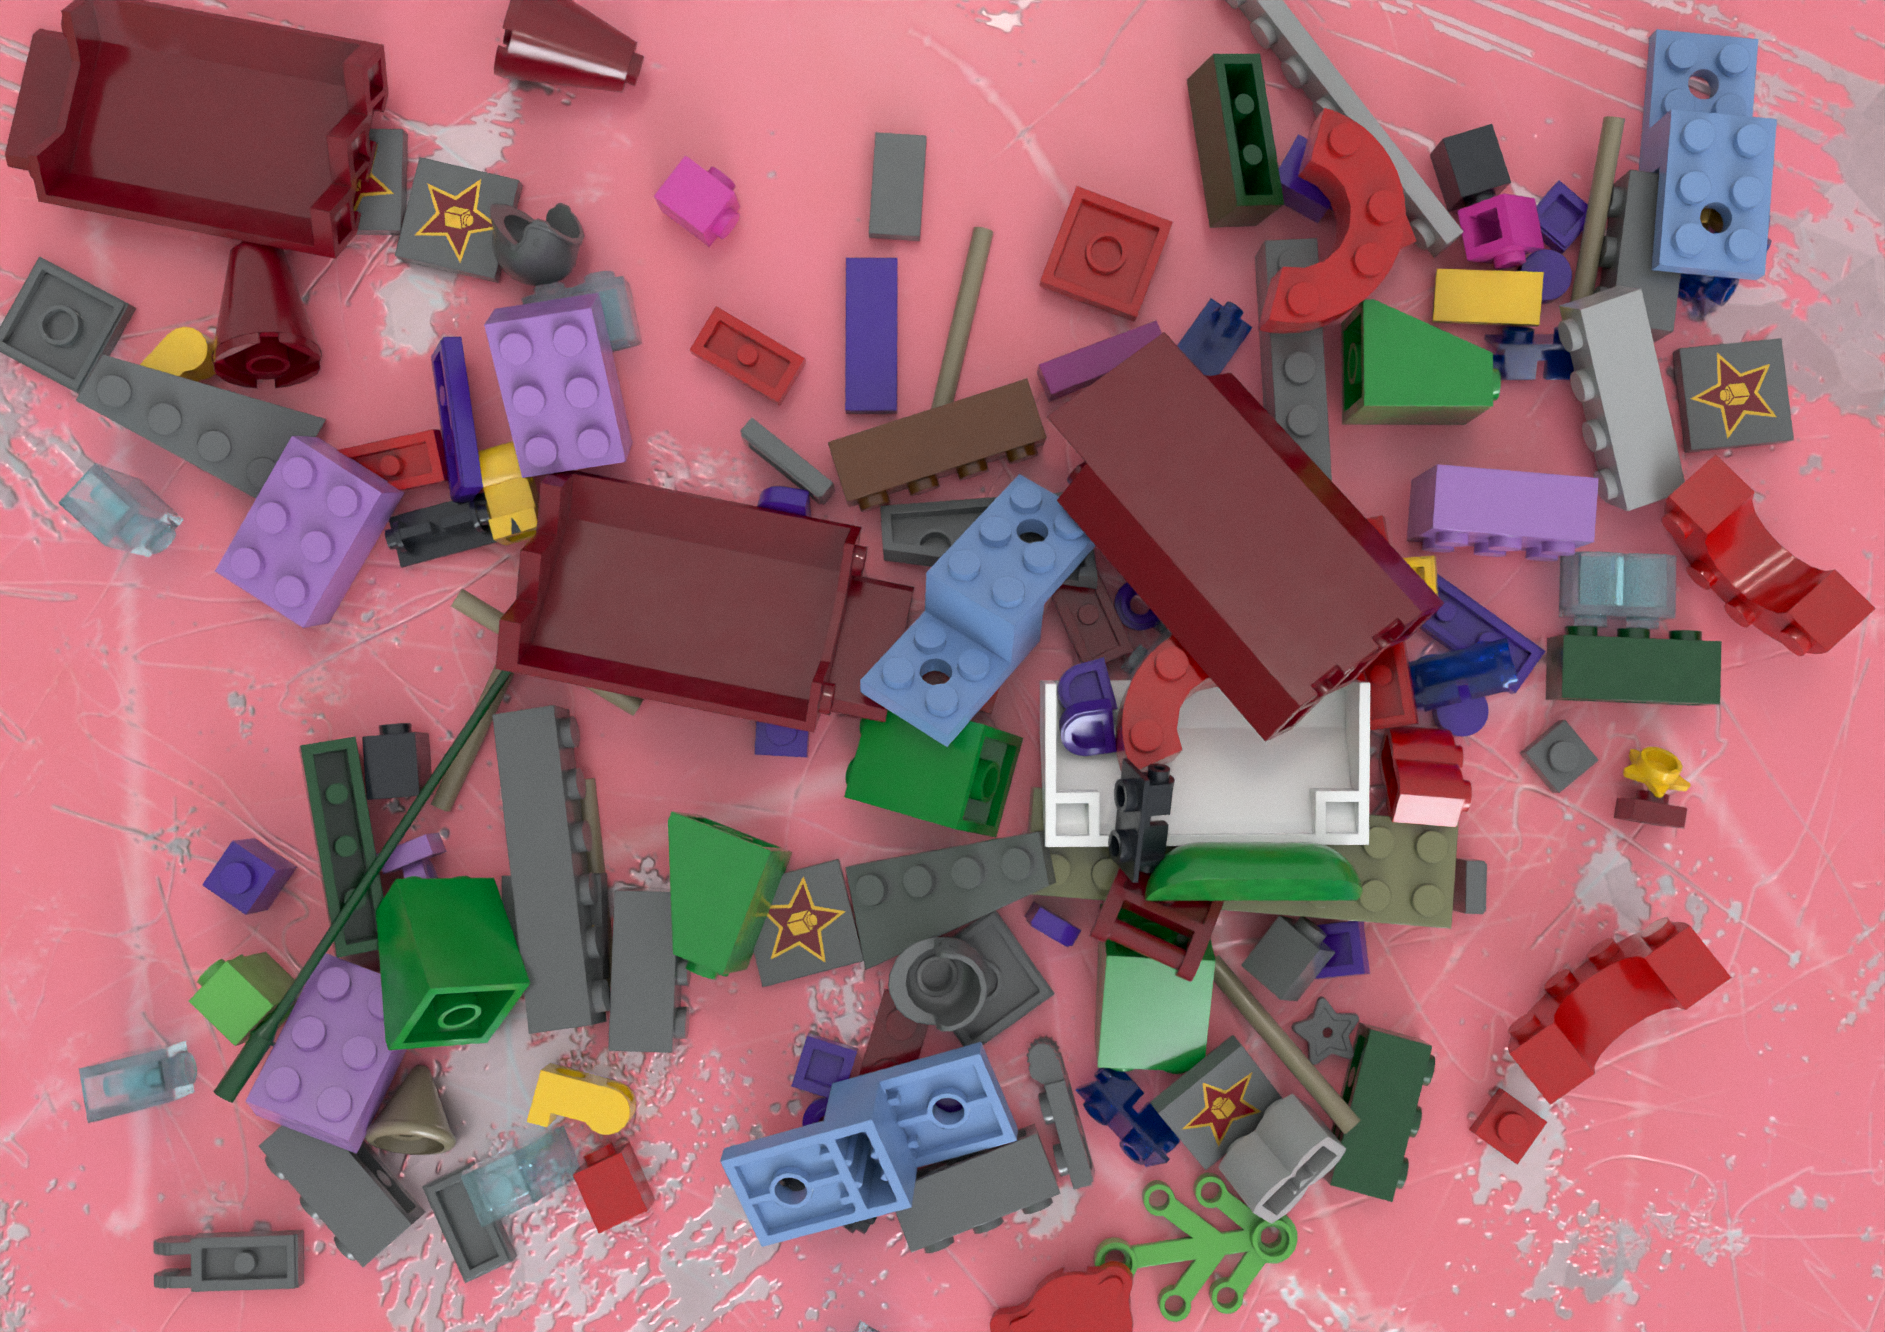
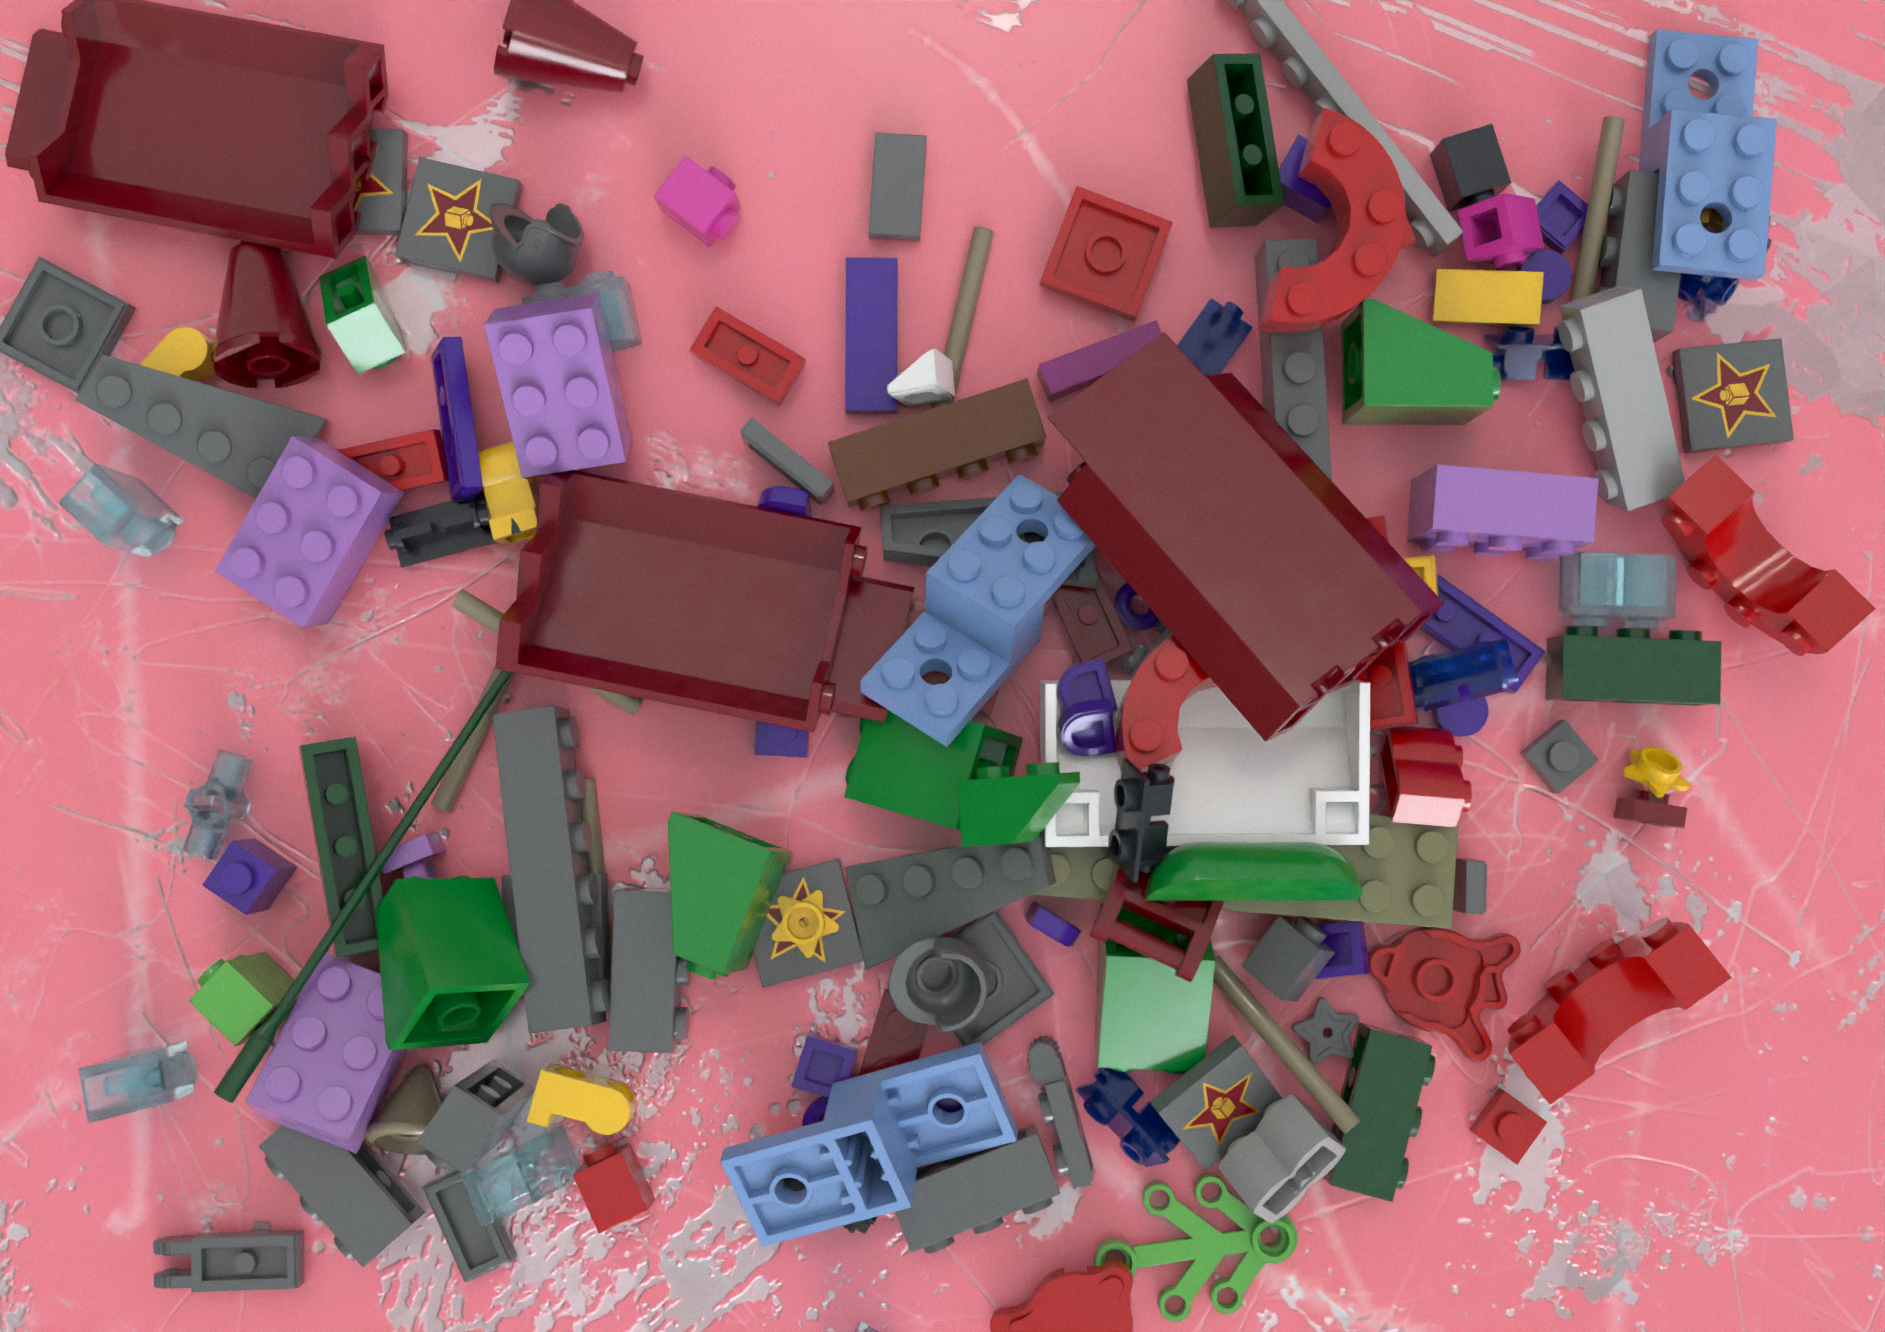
(208, 826): none -> clear light blue axle
(360, 316): none -> slope
(396, 762): black brick -> none
(475, 1117): none -> dark grey brick
(804, 937): none -> yellow plate
(925, 381): none -> white slope
(1014, 808): none -> green slope
(1445, 981): none -> red tile

